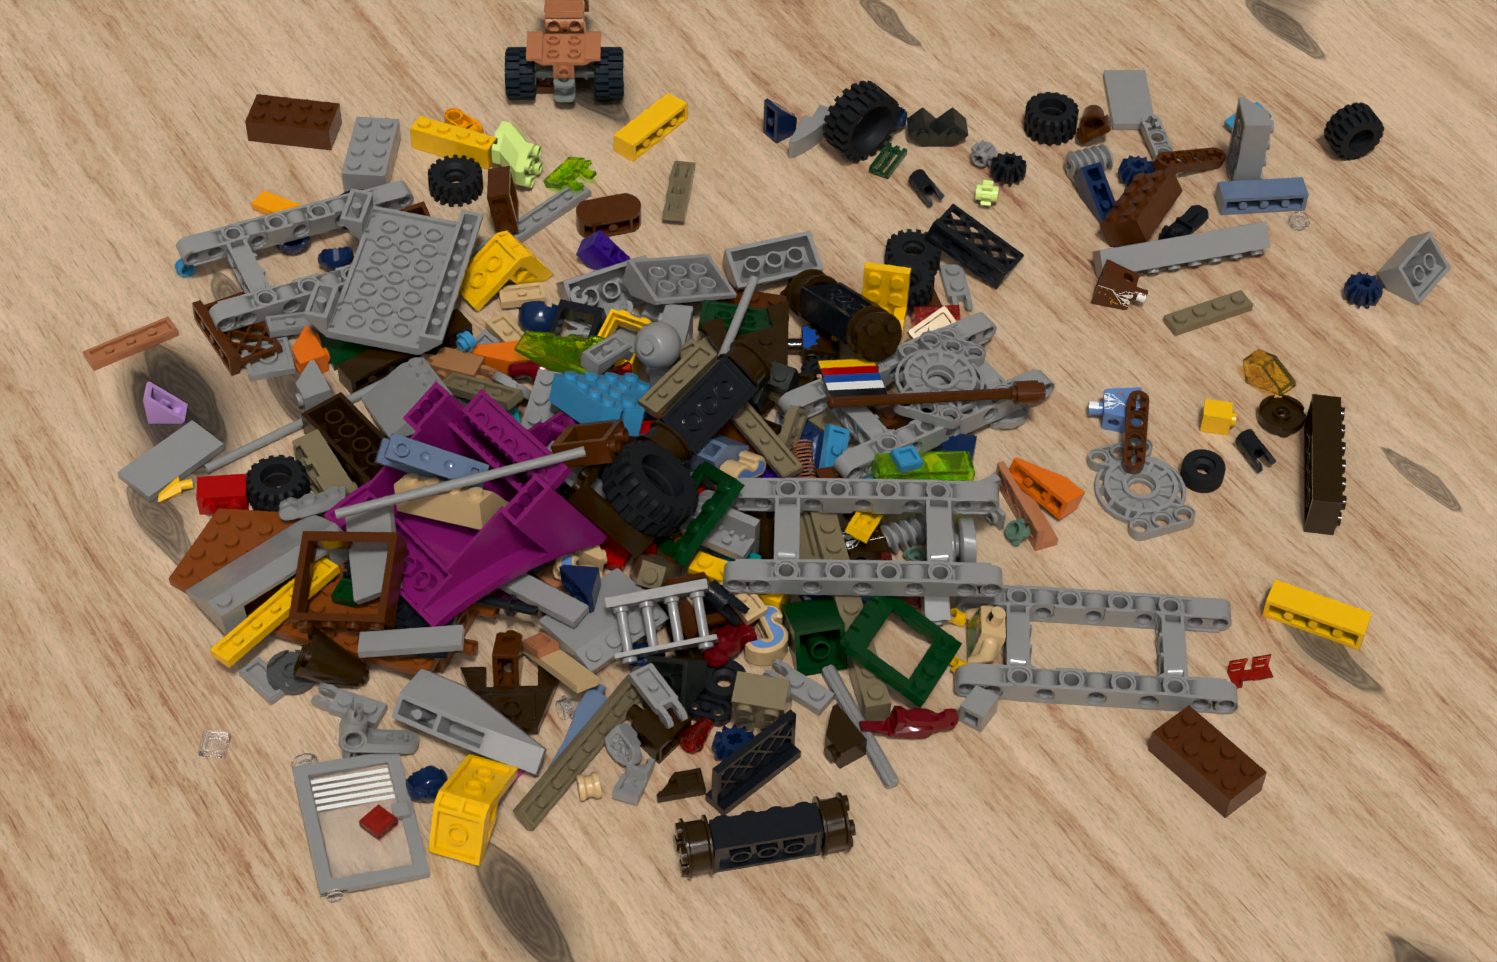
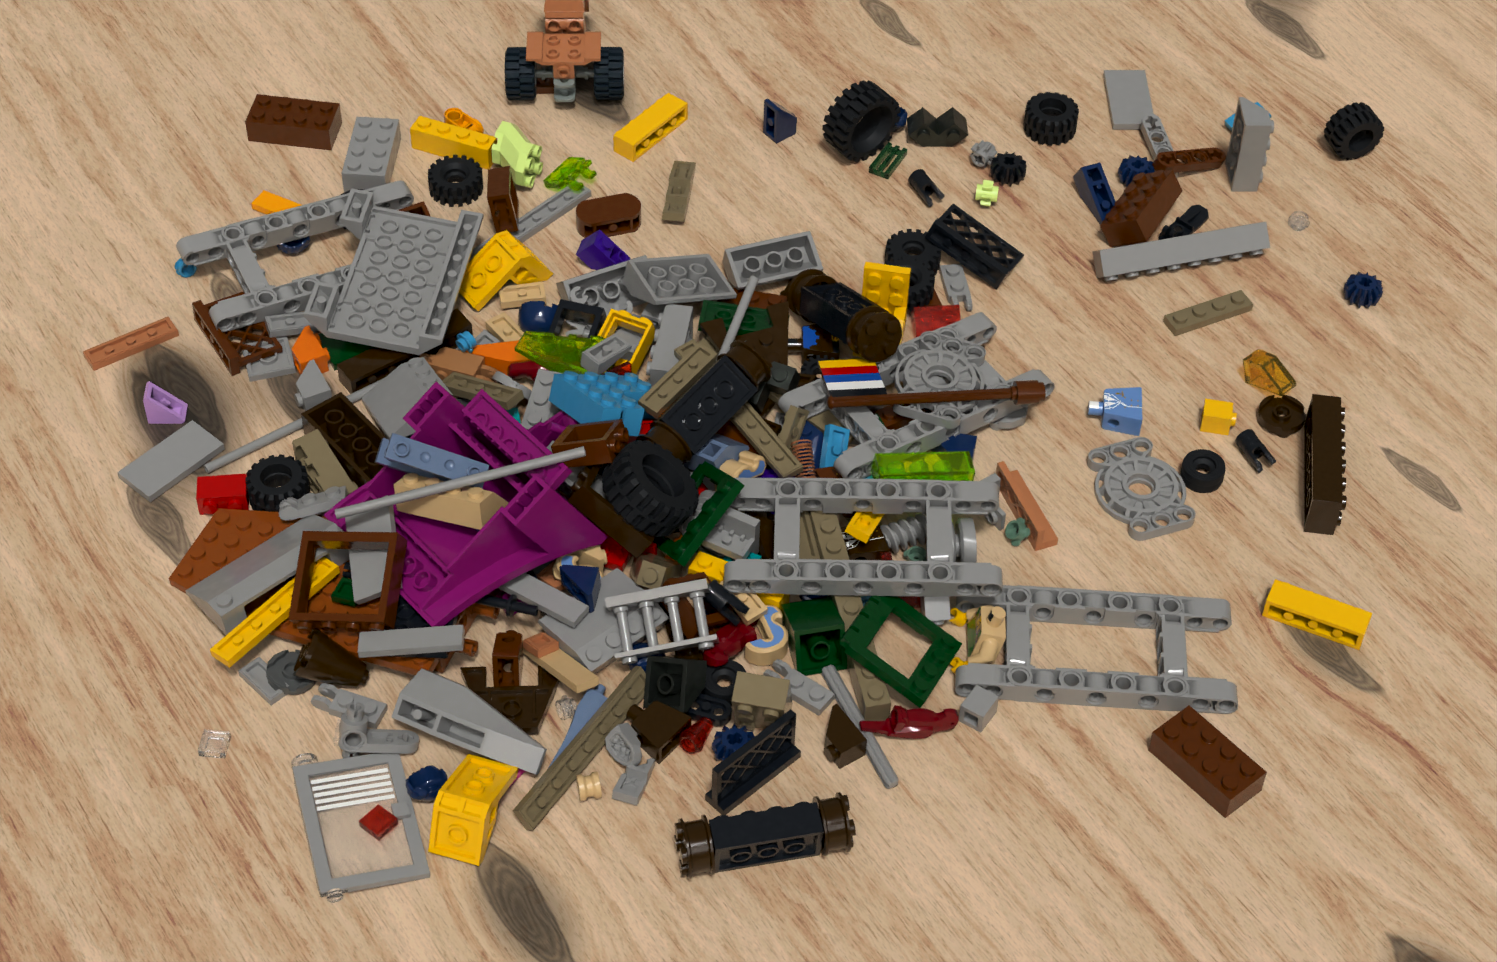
(174, 489): yellow bar -> none
(335, 258): dark blue hair -> none
(657, 345): light grey brick -> none
(657, 694): light grey hinge -> none
(683, 785): dark brown tile -> none
(808, 132): light grey slope -> none
(906, 458): dark azure tile -> none
(938, 319): tan plate -> none
(1048, 488): orange slope -> none
(1086, 157): light grey piece -> none
(1093, 124): reddish brown piece -> none
(1117, 287): reddish brown torso -> none
(1138, 432): reddish brown beam -> none
(1255, 673): clear red piece -> none
(1261, 196): sand blue brick -> none
(1414, 268): light grey slope -> none

